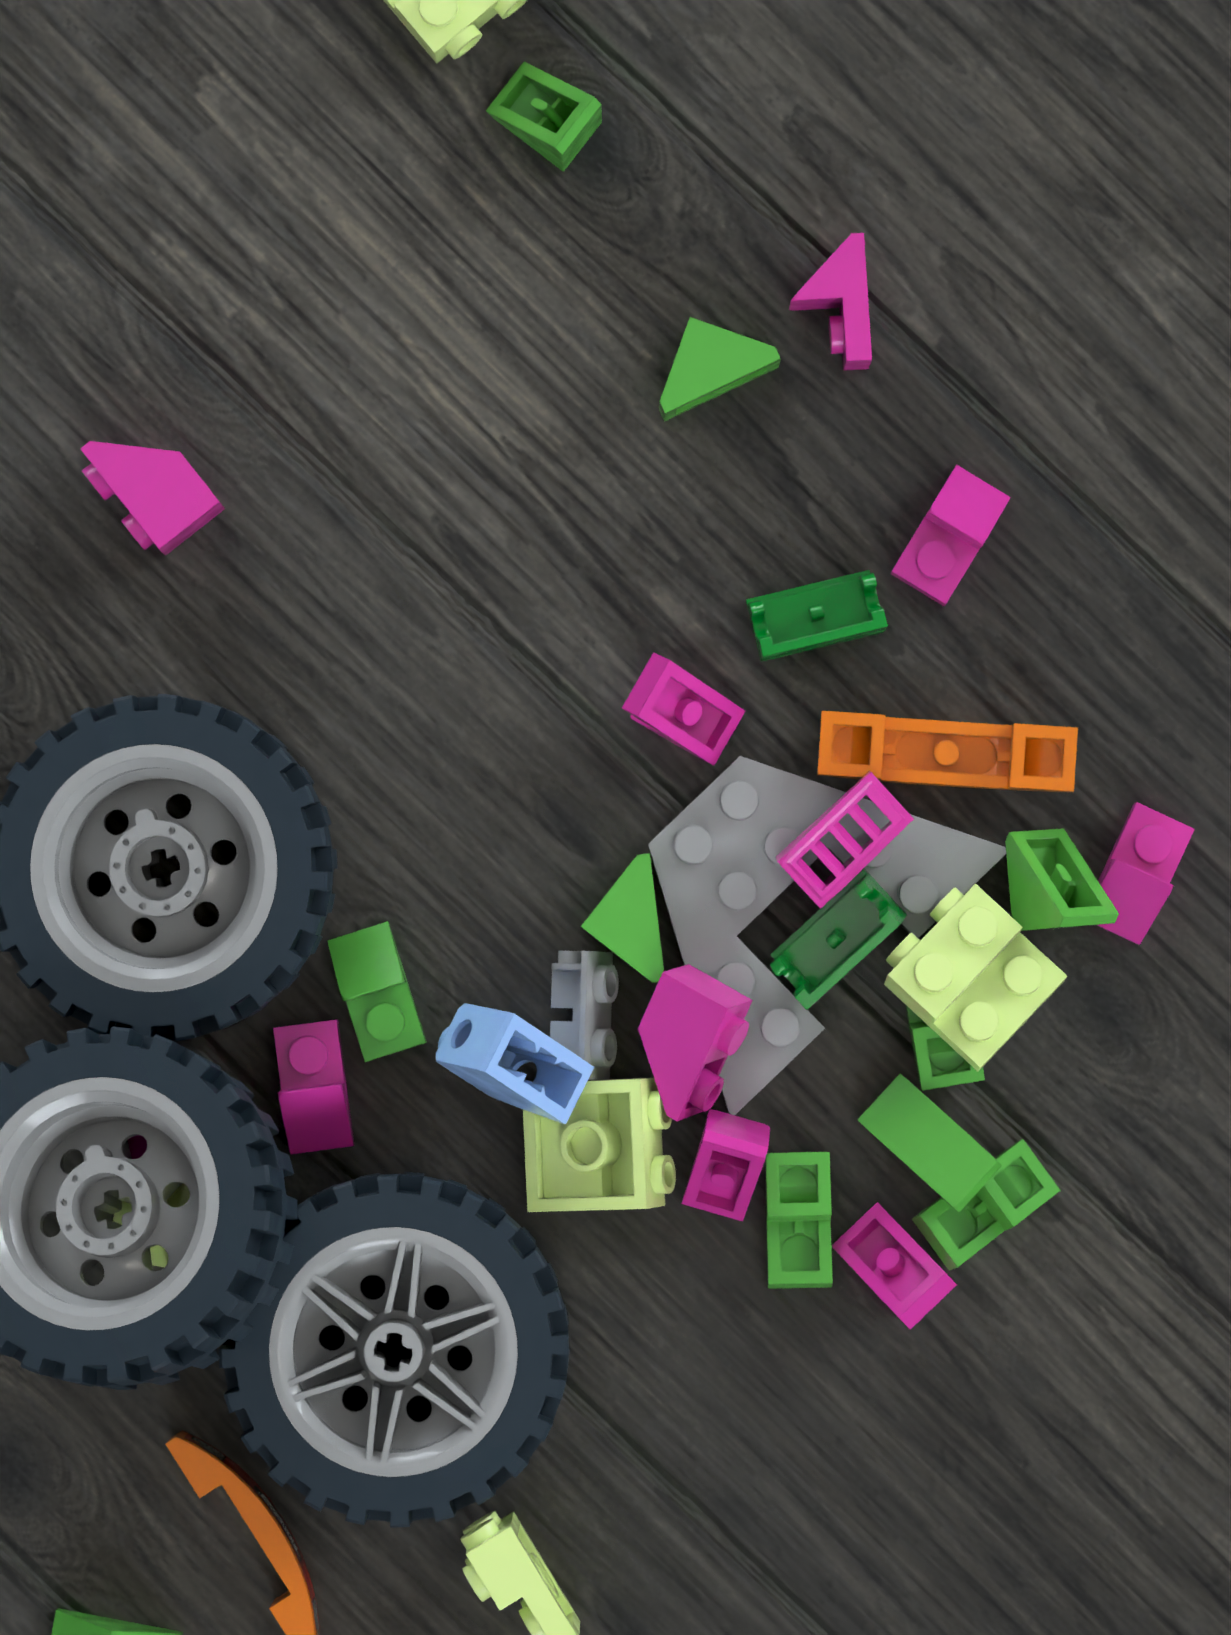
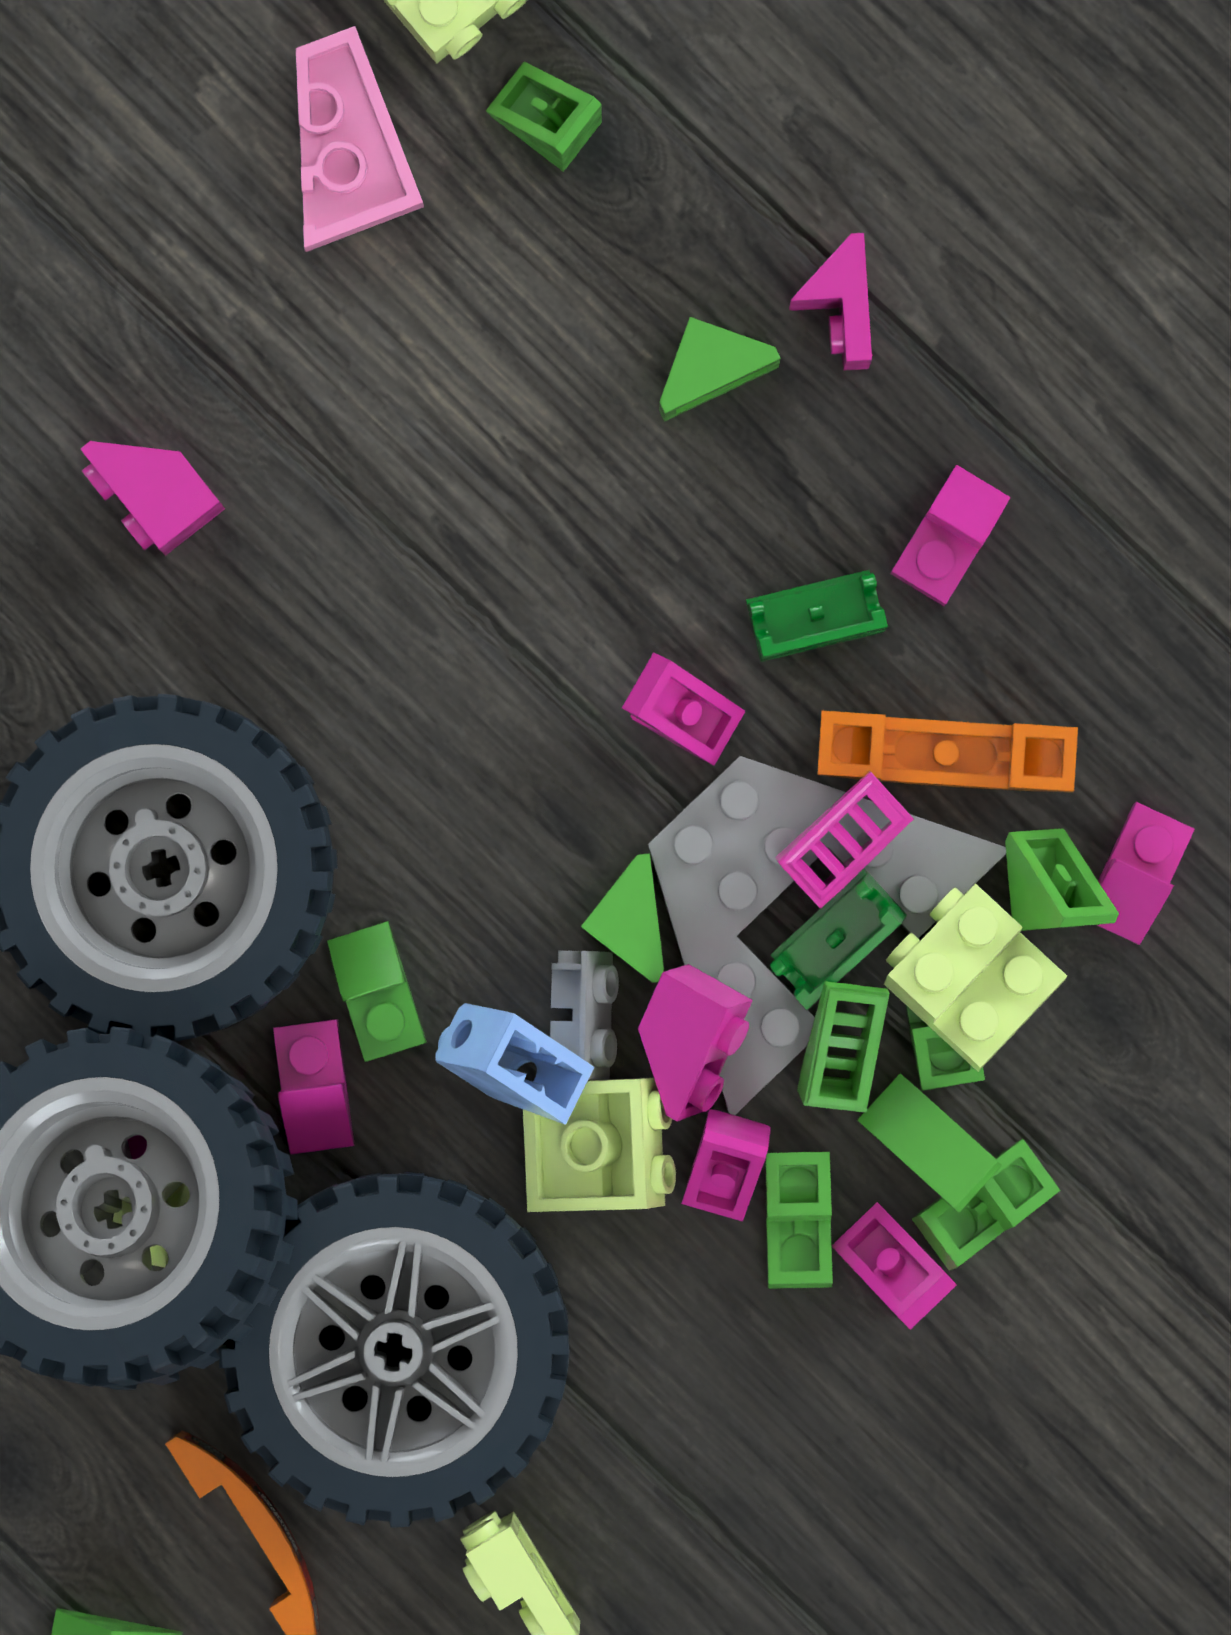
(349, 148): none -> bright pink wing
(837, 1092): none -> bright green slope

